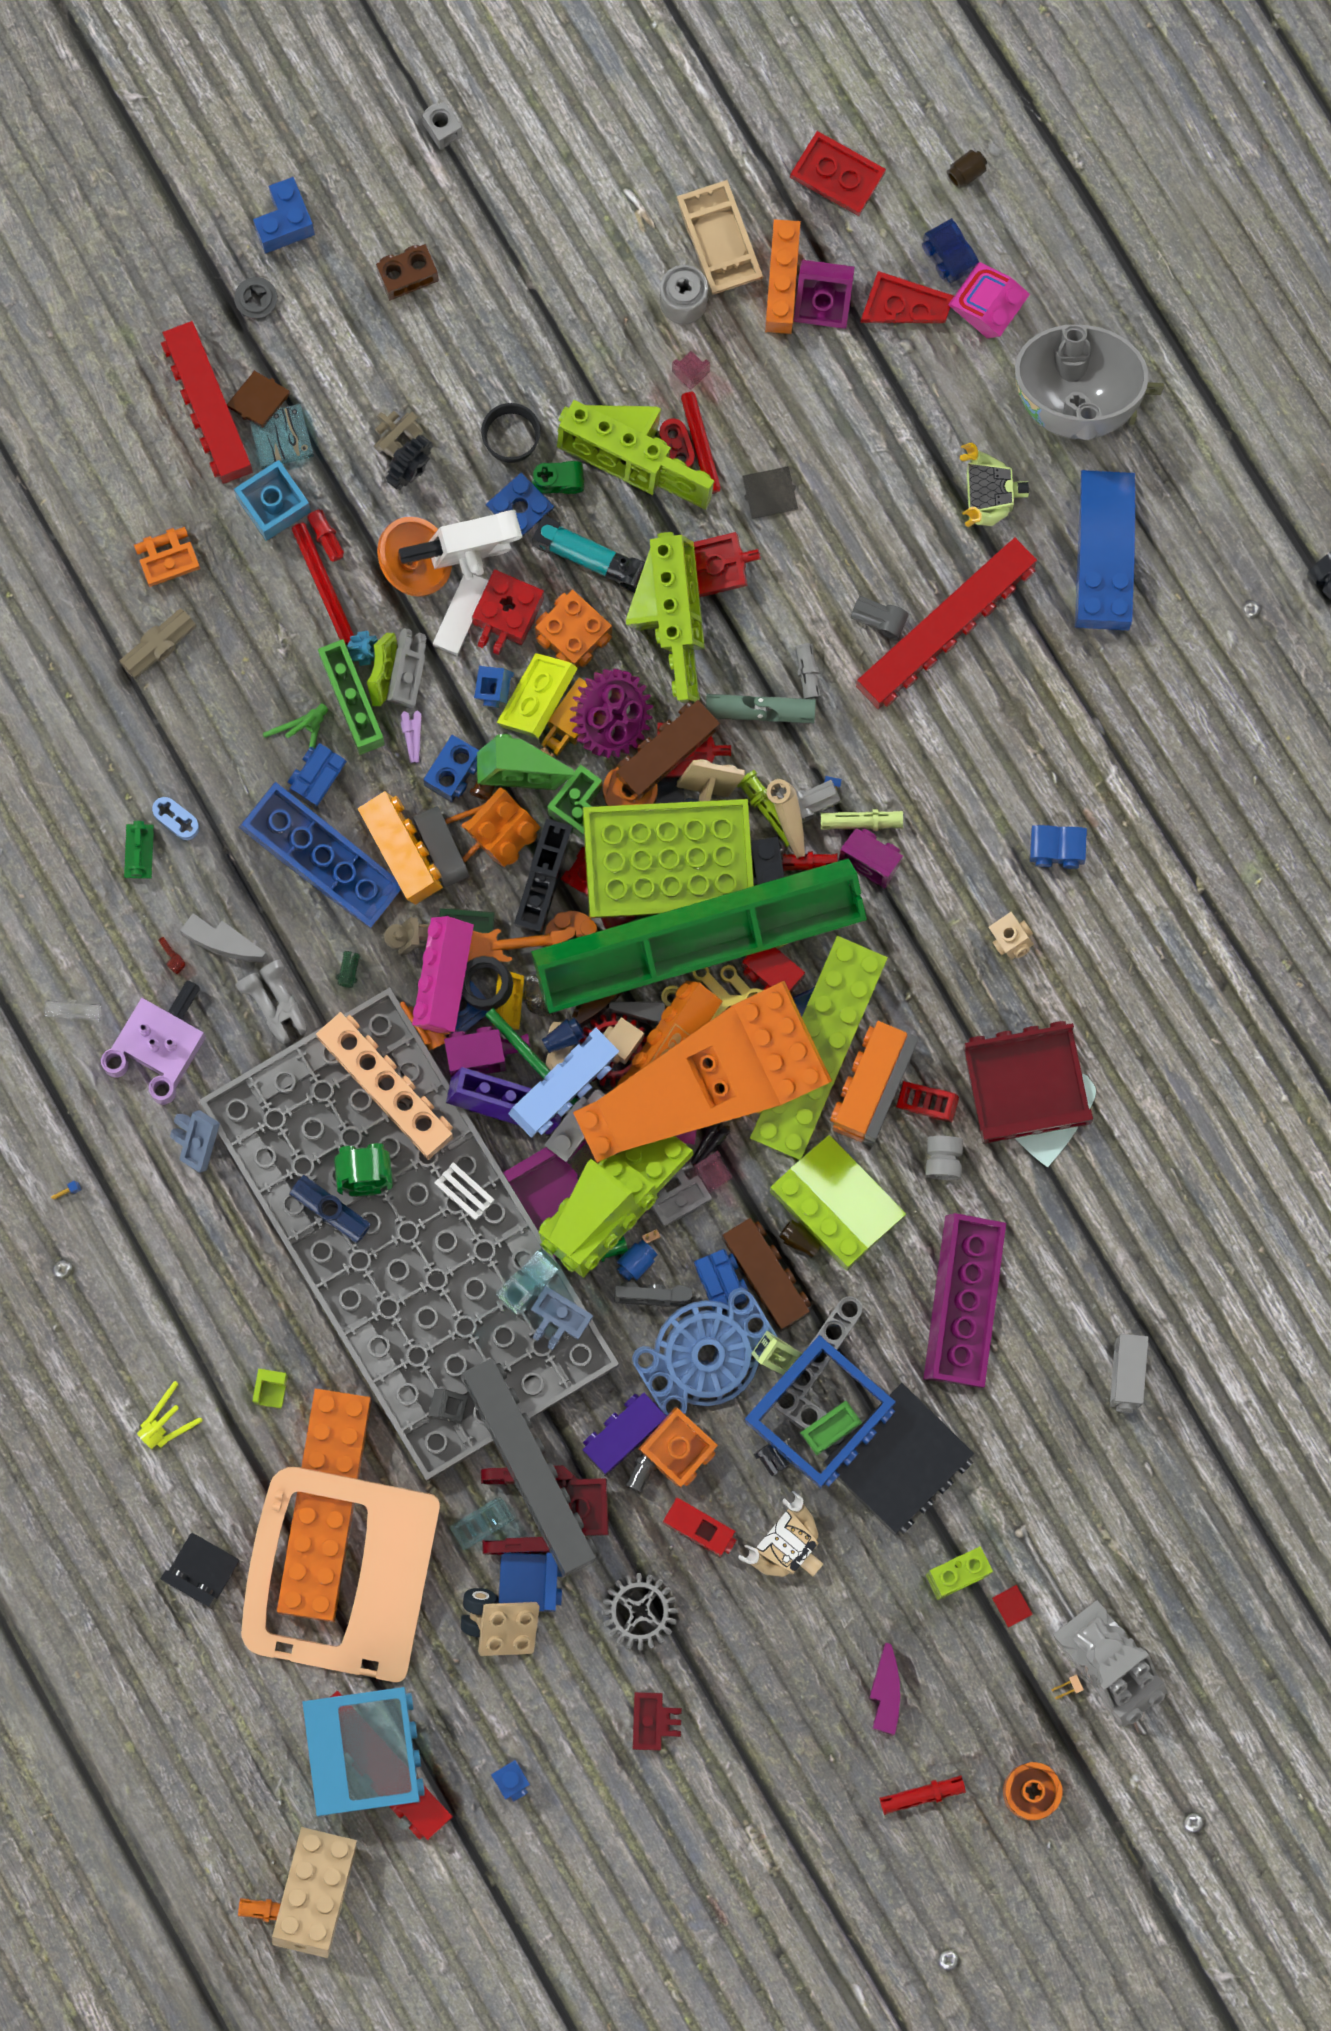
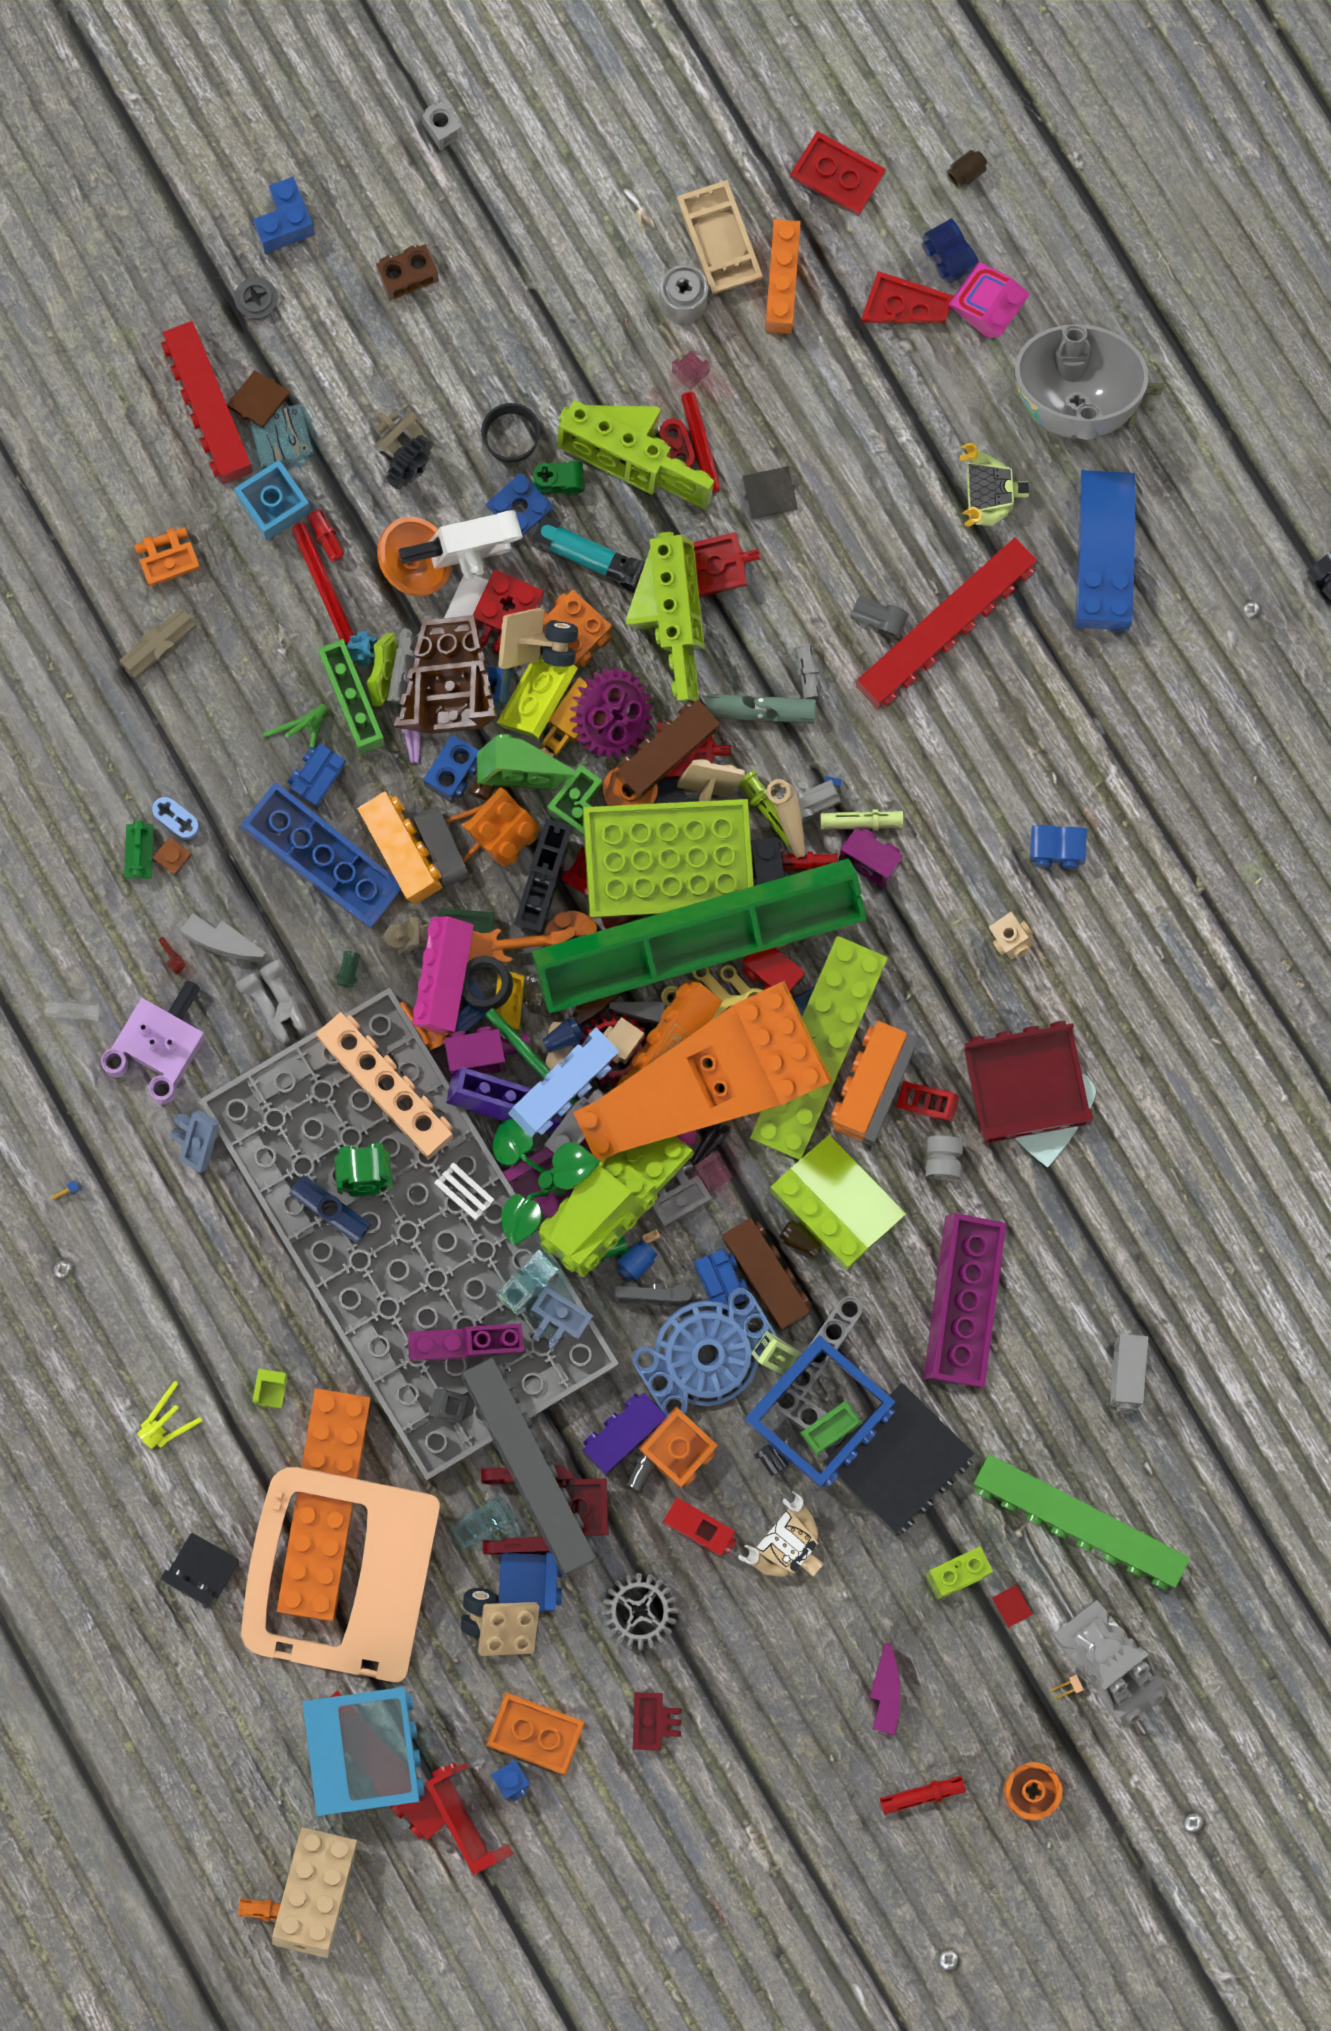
(172, 856): none -> dark orange plate
(448, 680): none -> reddish brown wedge
(460, 1821): none -> red panel
(465, 1343): none -> magenta slope
(524, 637): none -> tan plate
(535, 1733): none -> orange tile
(571, 1167): none -> green plant
(823, 294): magenta slope -> none
(1081, 1522): none -> bright green brick

